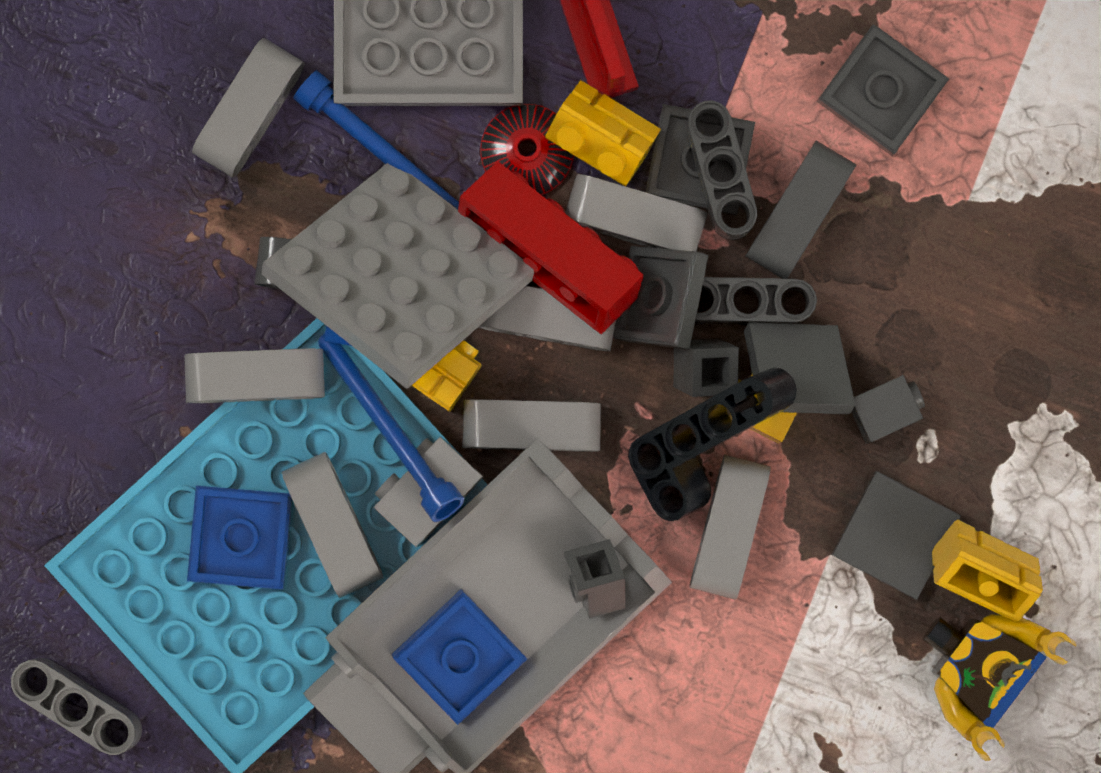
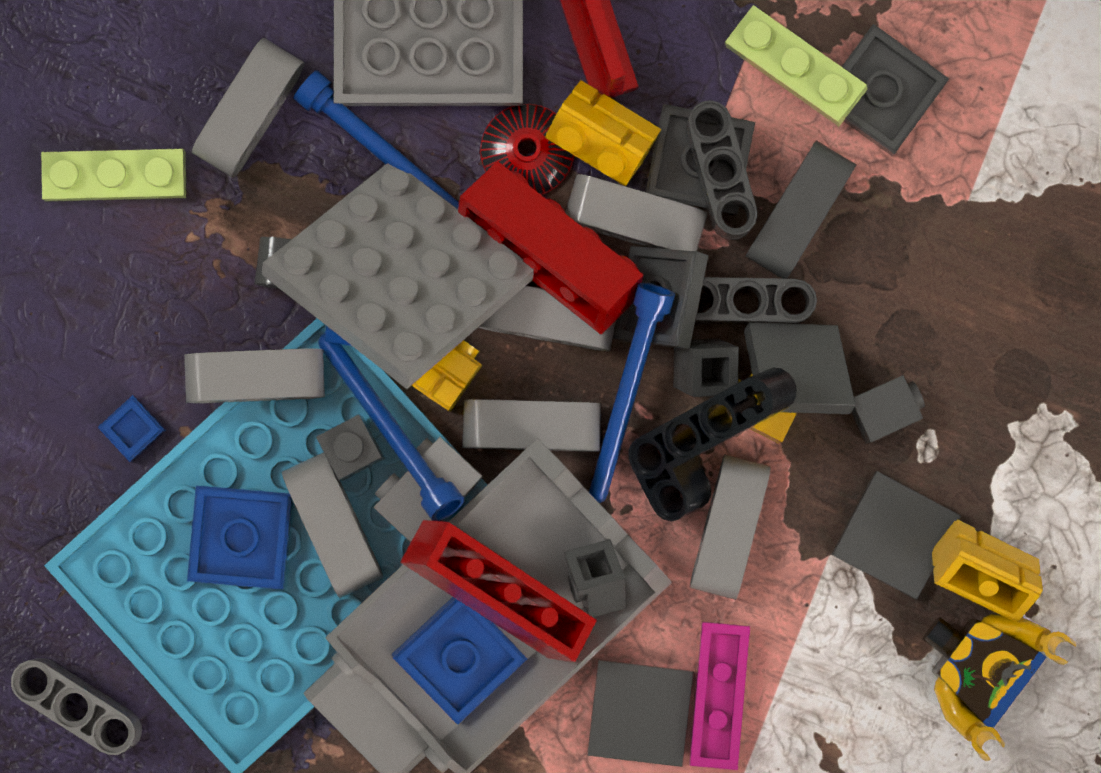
(113, 175): none -> yellowish green plate
(132, 428): none -> blue tile
(350, 447): none -> dark grey brick
(498, 590): none -> red brick
(640, 713): none -> dark grey tile
(652, 305): none -> blue piece
(719, 695): none -> dark pink plate
(796, 65): none -> yellowish green plate

